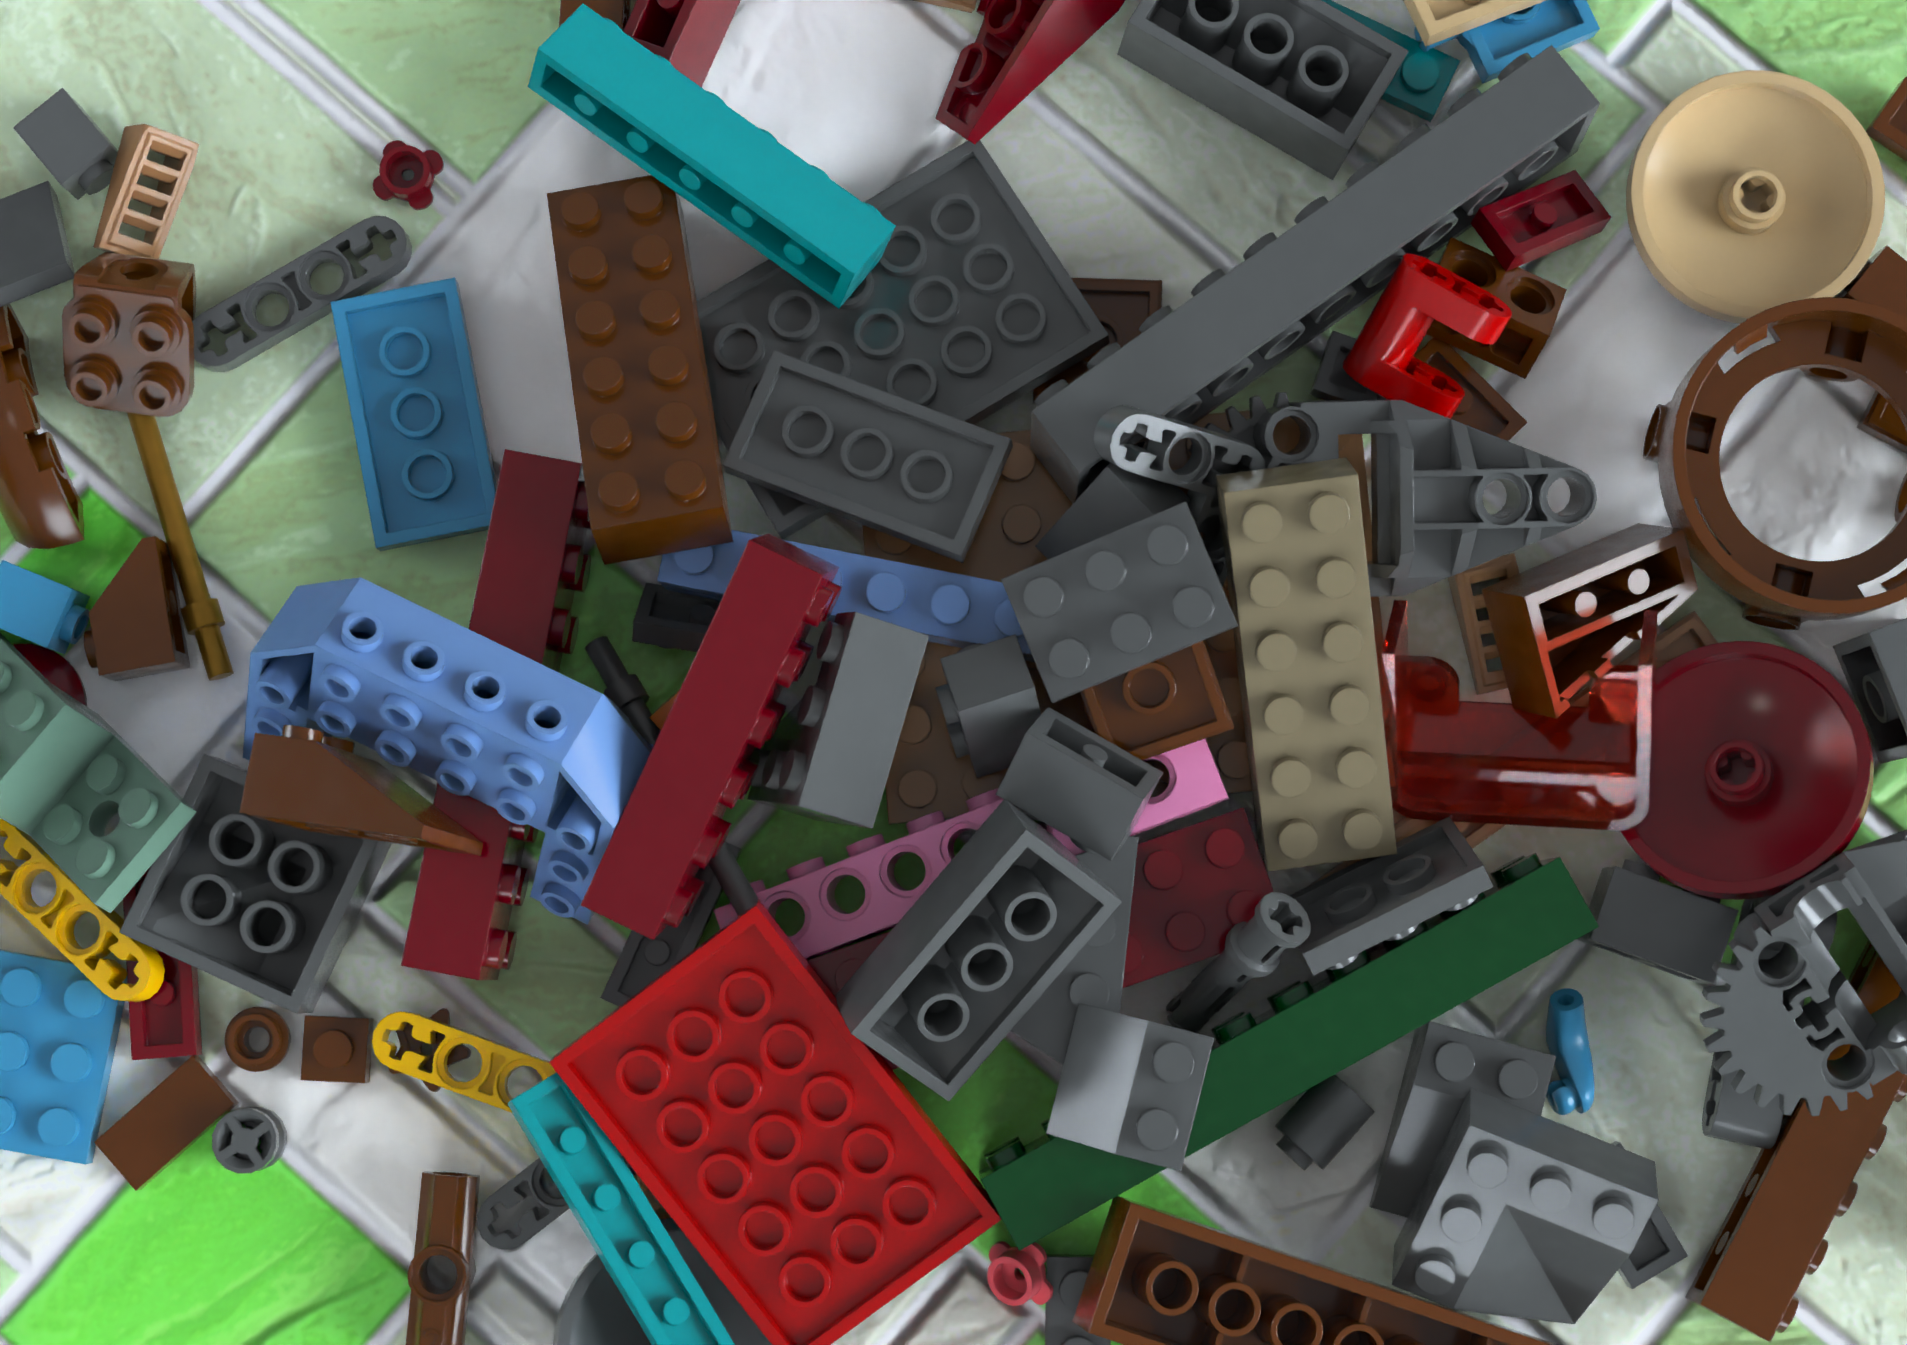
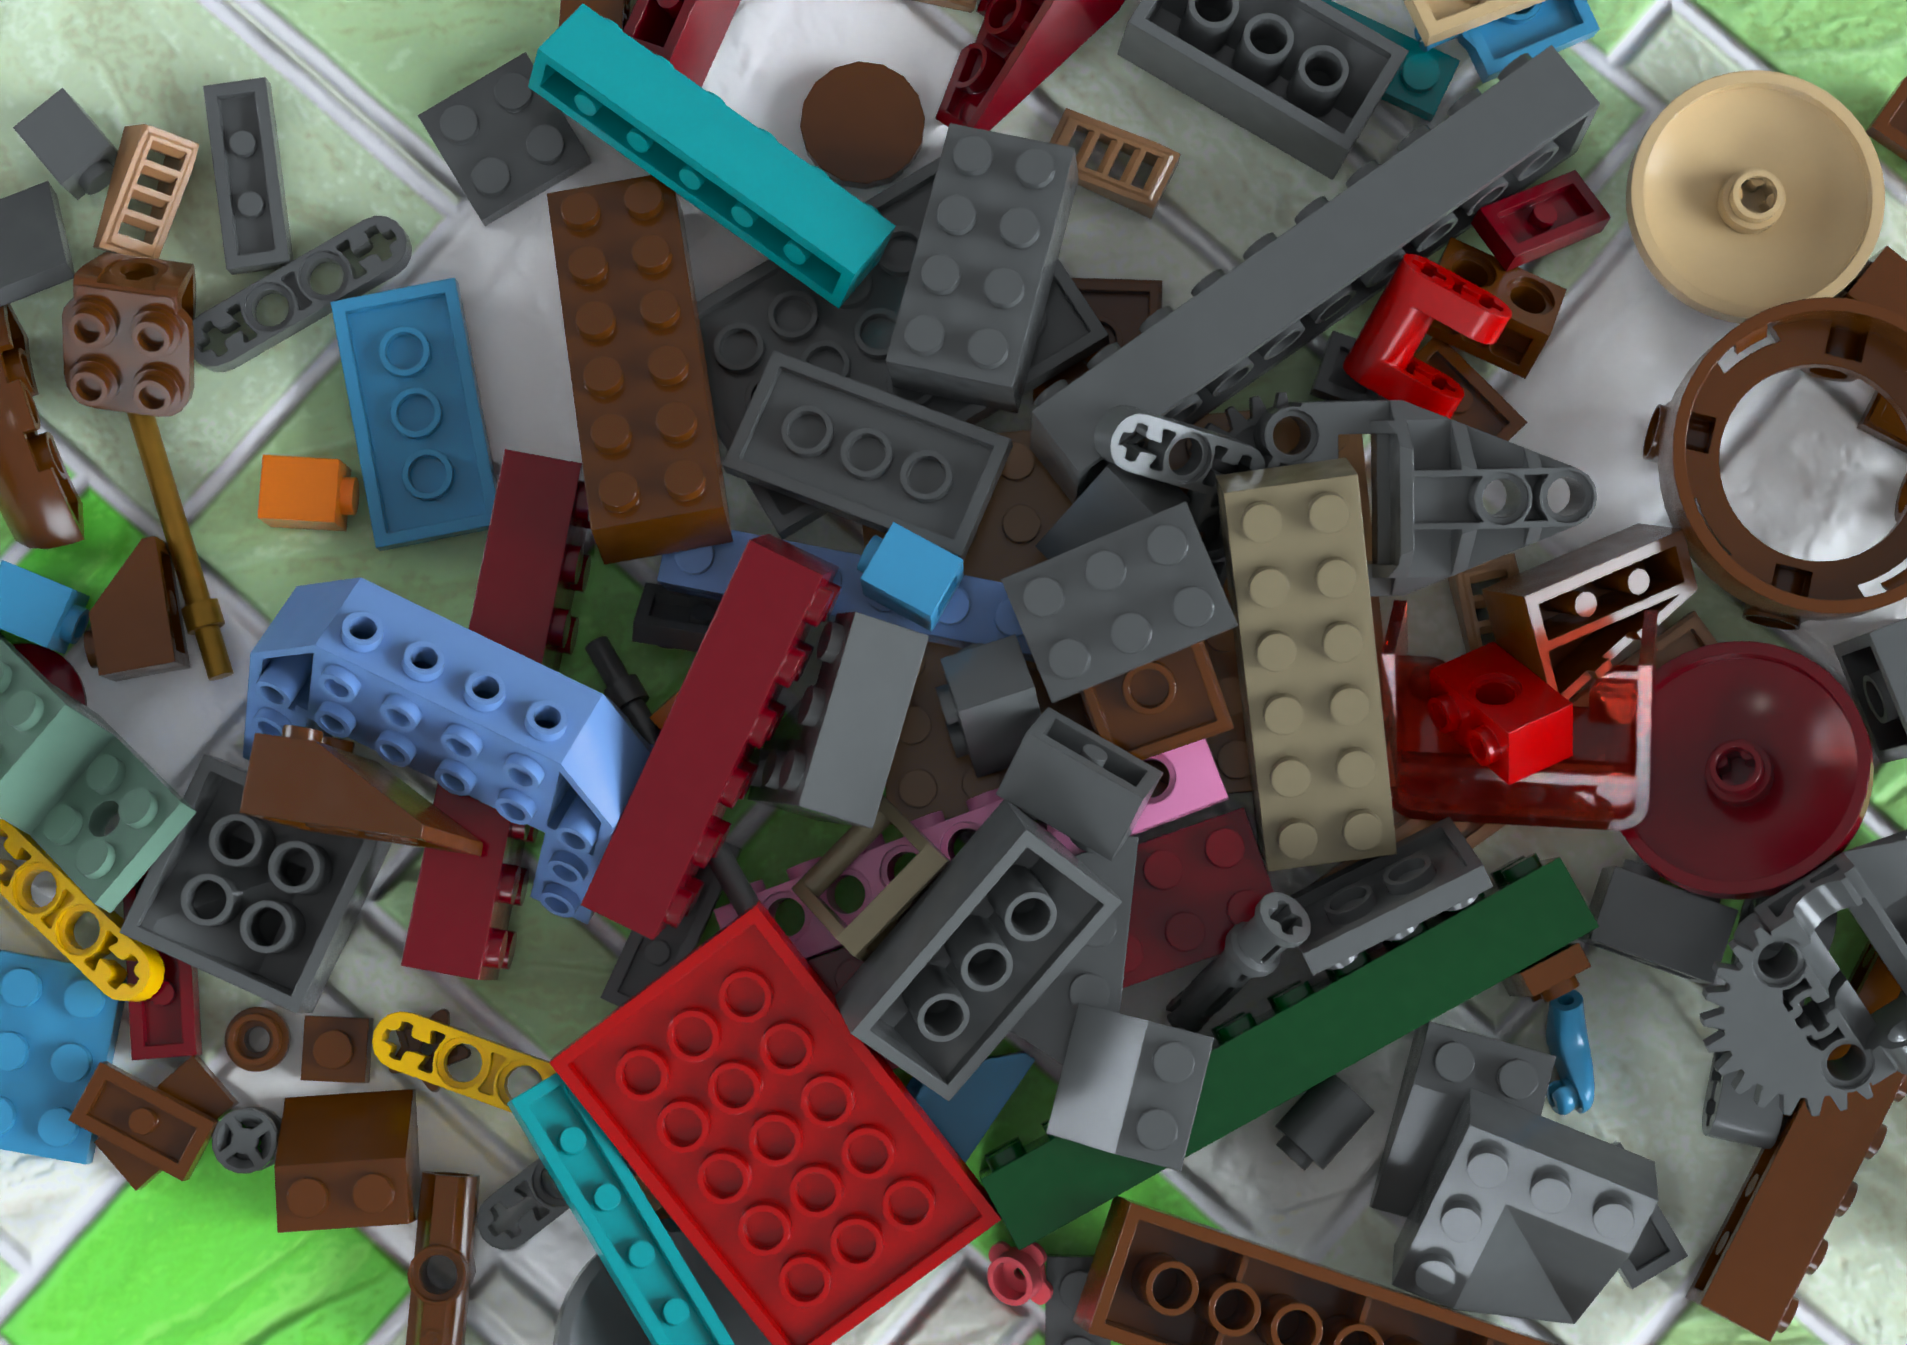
(144, 1120): none -> reddish brown plate
(248, 175): none -> dark grey plate
(307, 493): none -> orange brick
(348, 1161): none -> reddish brown slope
(402, 157): dark red plate -> none
(504, 140): none -> dark grey plate
(862, 124): none -> reddish brown tile
(892, 903): none -> dark tan tile
(910, 575): none -> dark azure brick
(976, 1103): none -> dark azure slope
(983, 268): none -> dark grey brick
(1118, 140): none -> medium nougat slope
(1501, 712): none -> red brick
(1550, 975): none -> reddish brown plate

